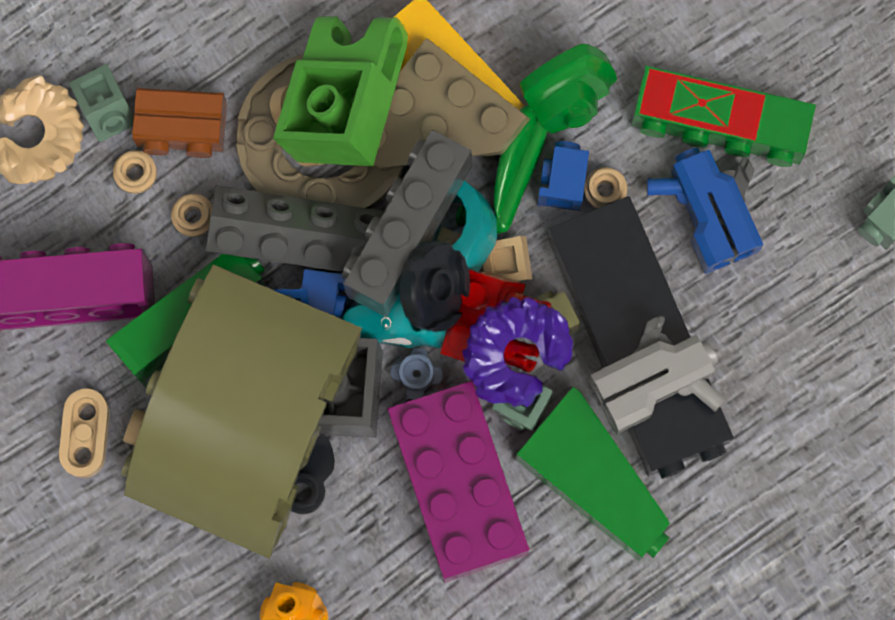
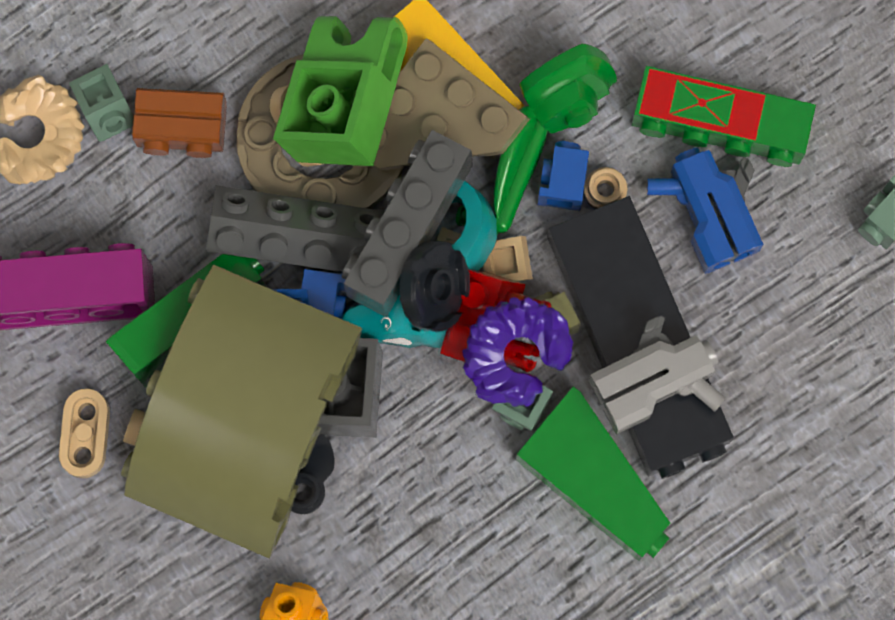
(134, 159): tan plate -> none
(183, 206): tan plate -> none
(416, 361): sand blue plate -> none
(458, 481): magenta brick -> none

